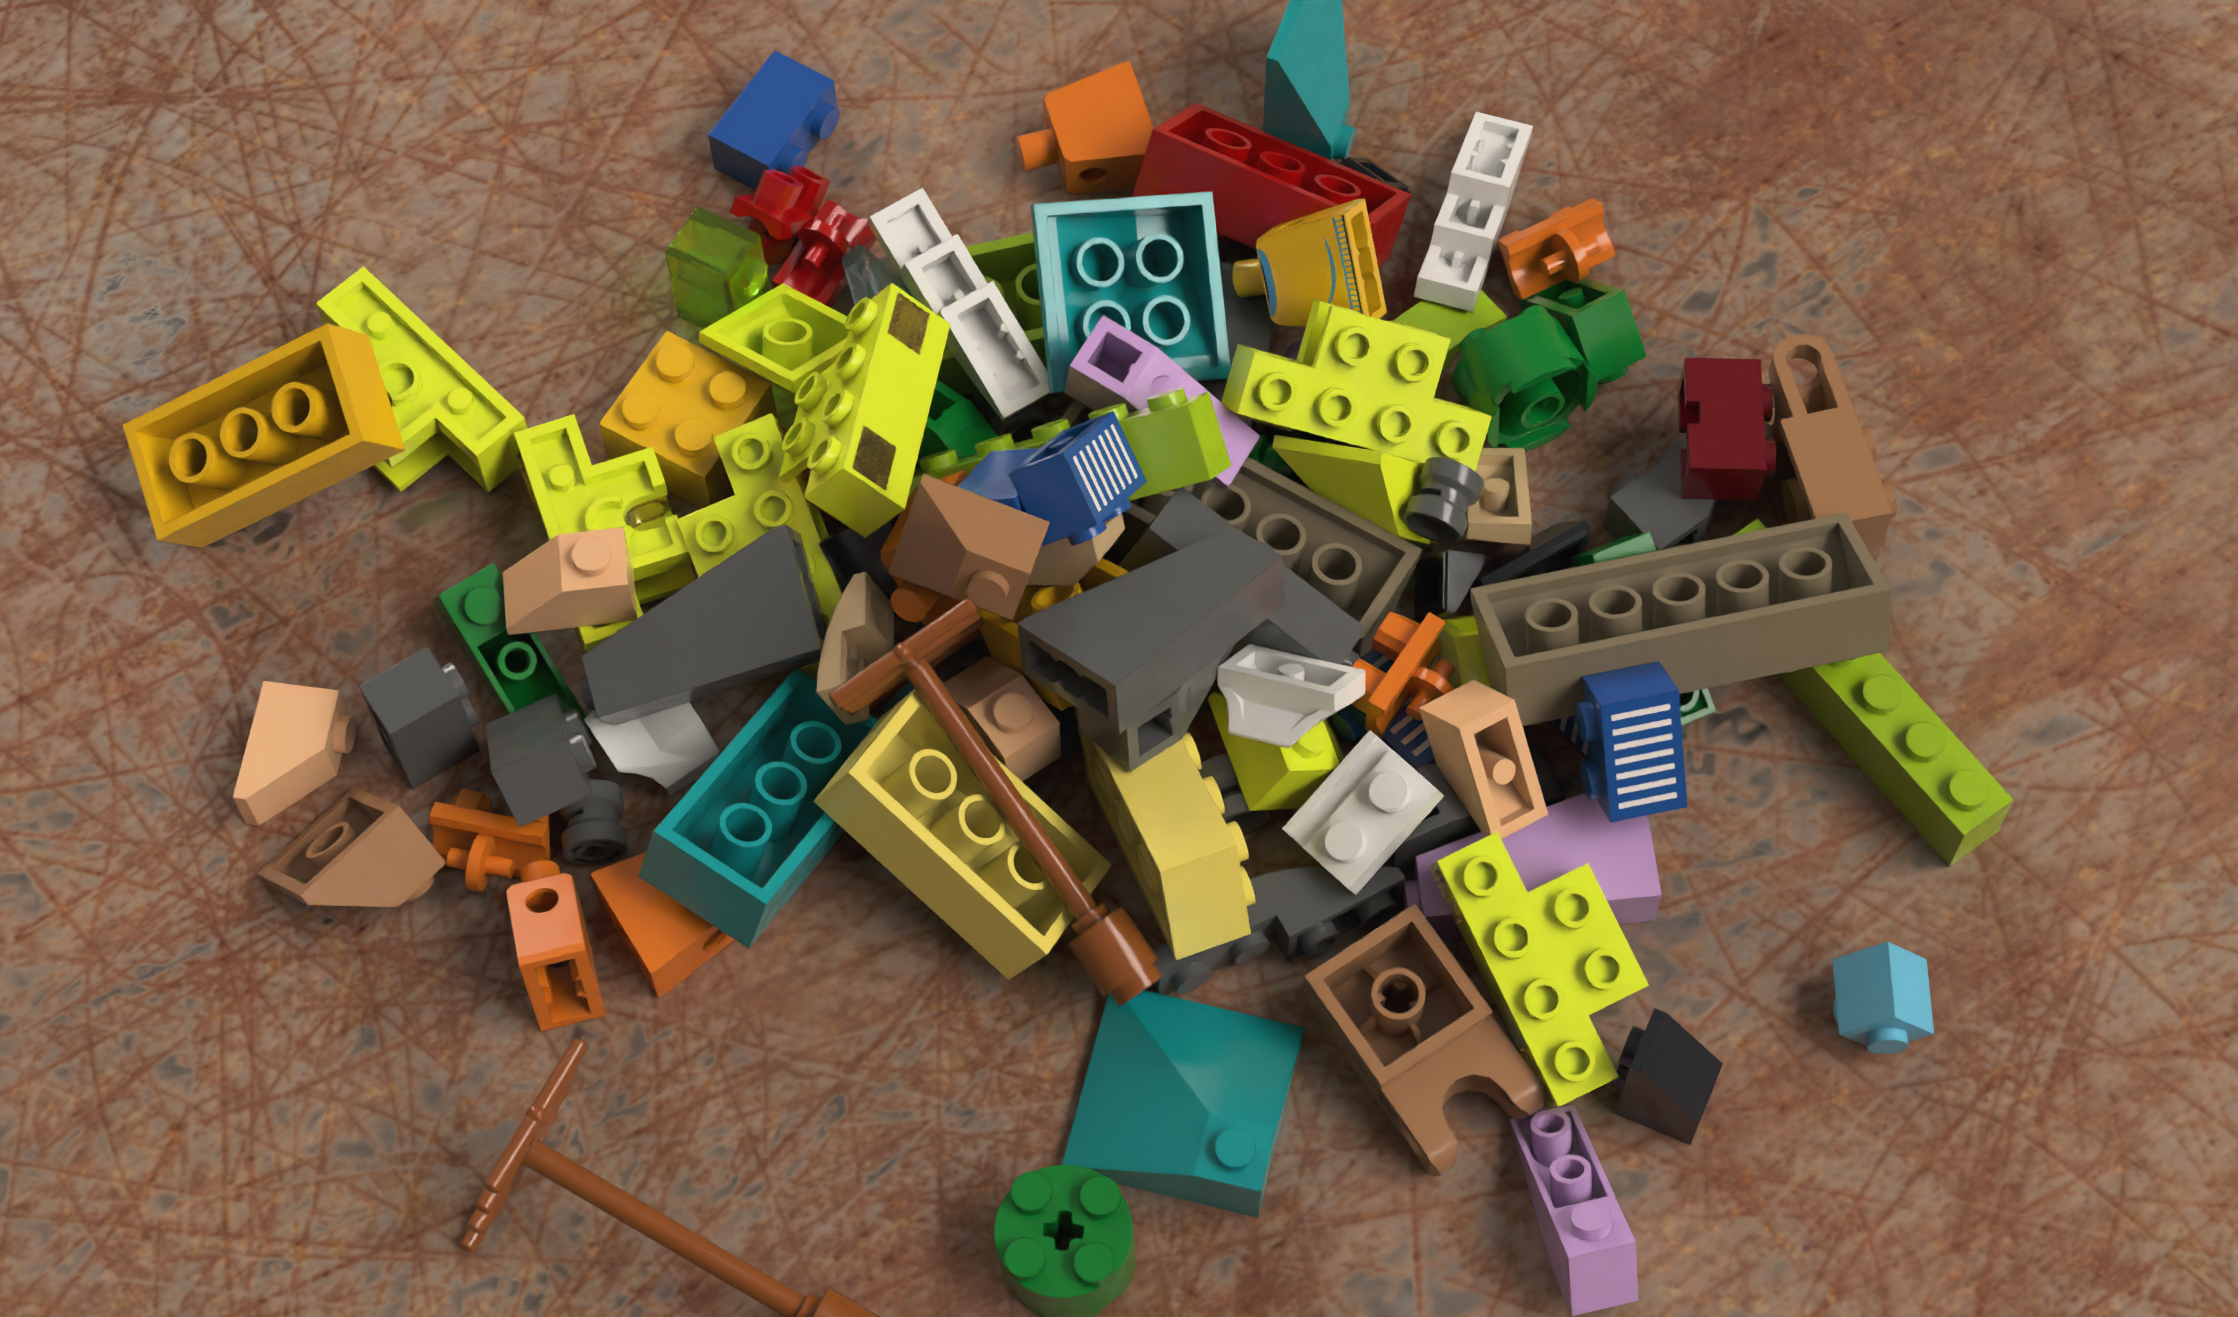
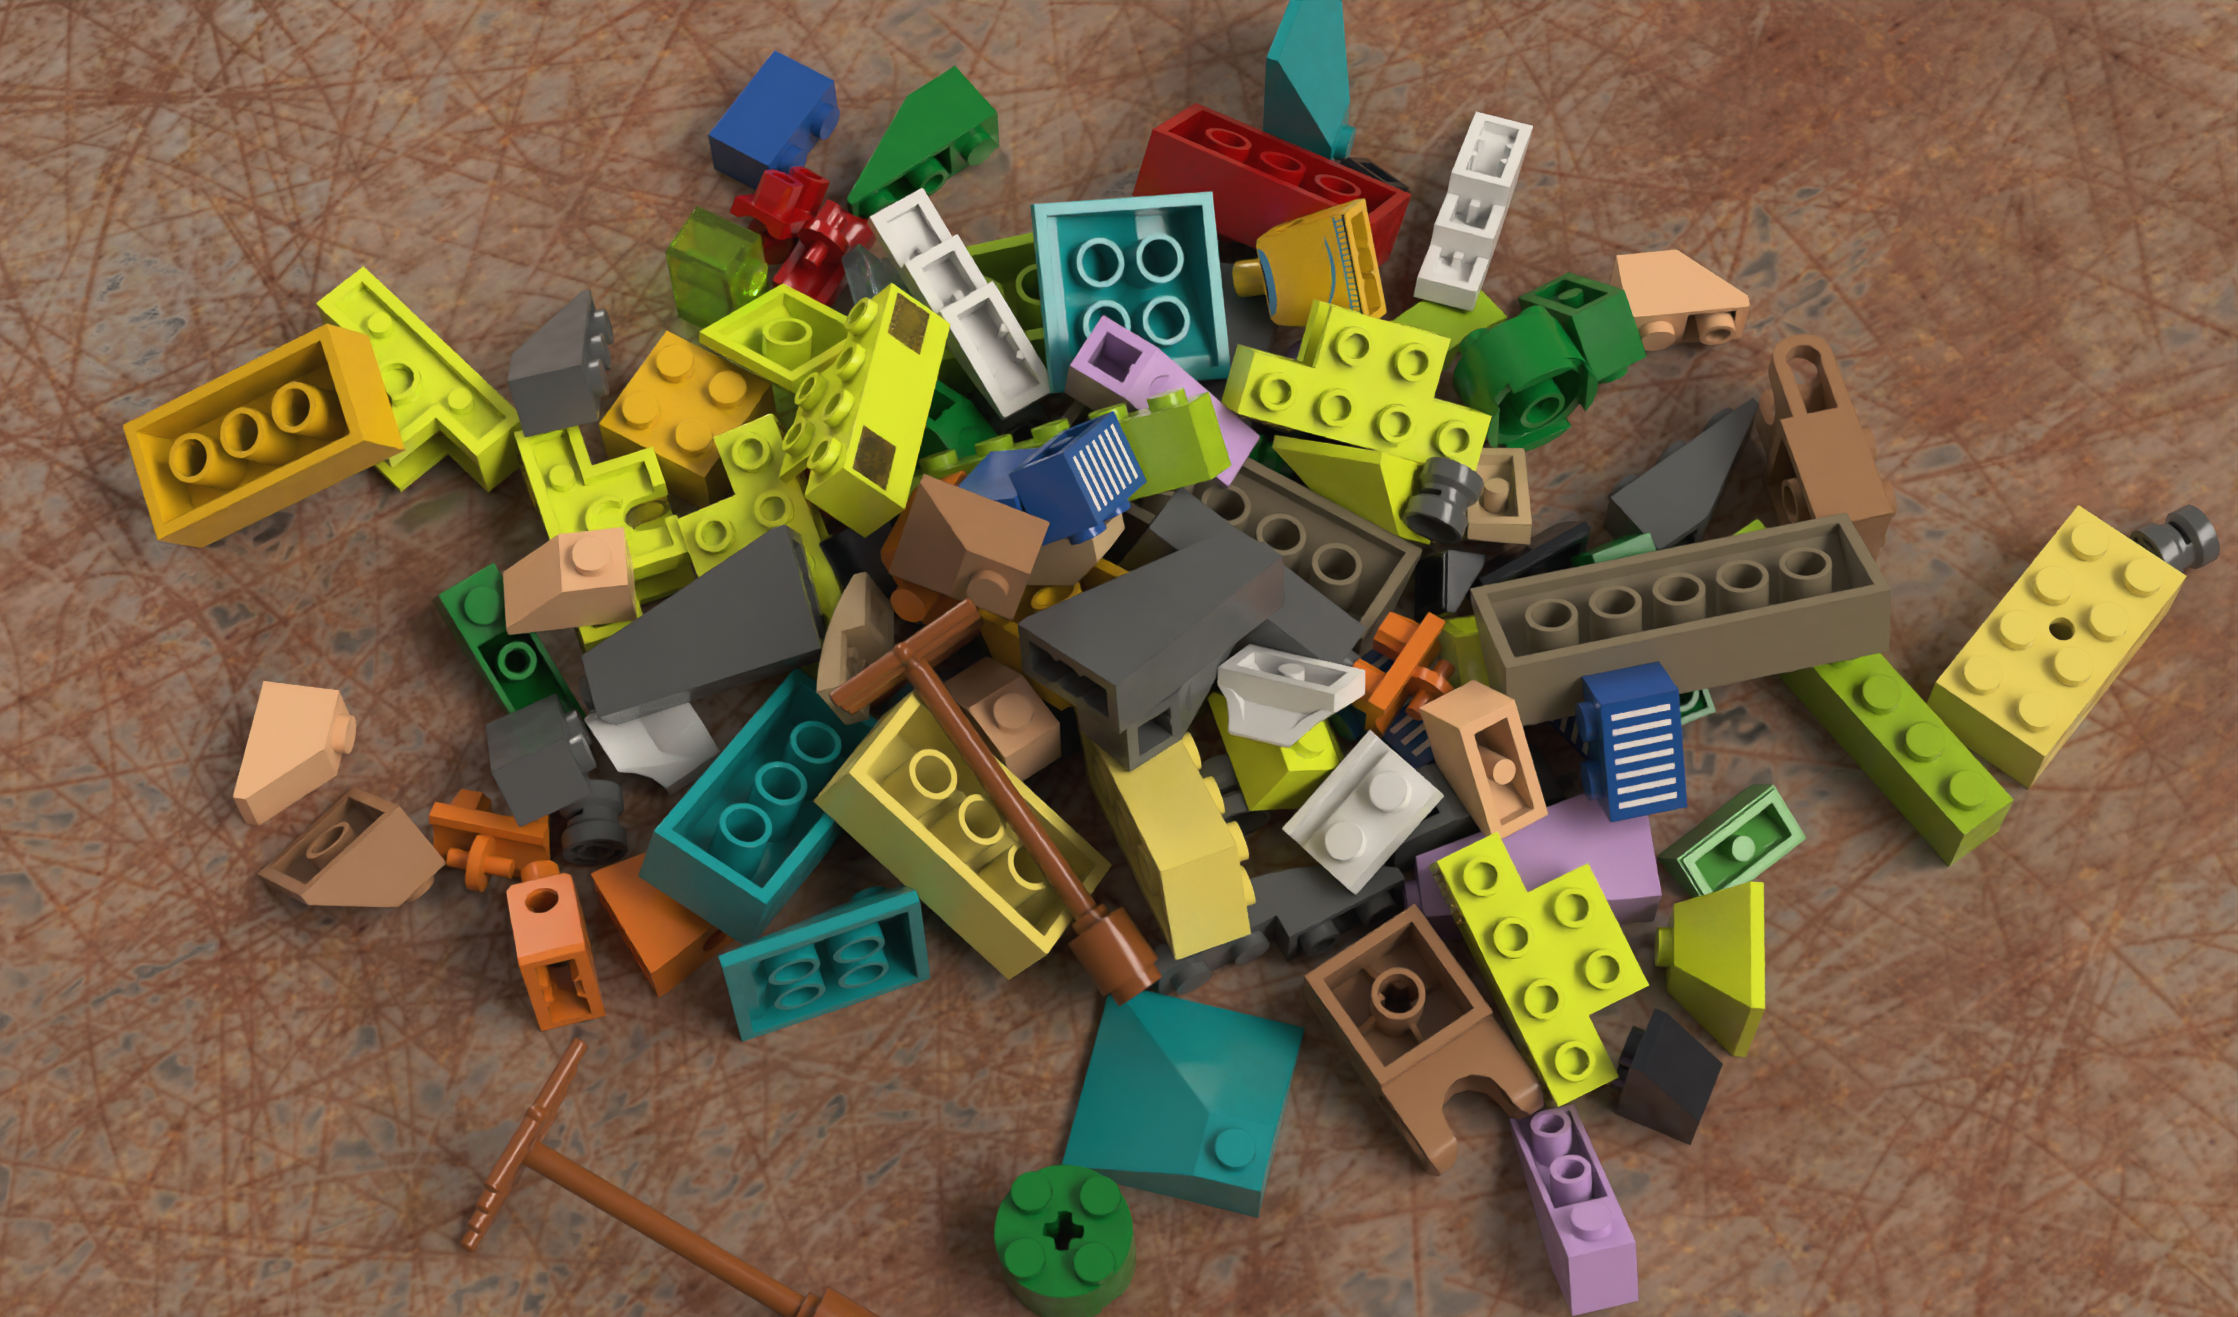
(422, 716): dark grey brick -> none
(562, 369): none -> dark grey slope
(828, 961): none -> teal slope
(928, 141): none -> green slope
(1092, 133): orange torso -> none
(1556, 249): orange hips -> none
(1679, 300): none -> light nougat slope
(1718, 962): none -> neon yellow slope
(1723, 420): dark red brick -> none
(1734, 842): none -> bright green slope
(1882, 998): medium azure brick -> none
(2054, 645): none -> light yellow brick
(2181, 541): none -> dark grey wheel

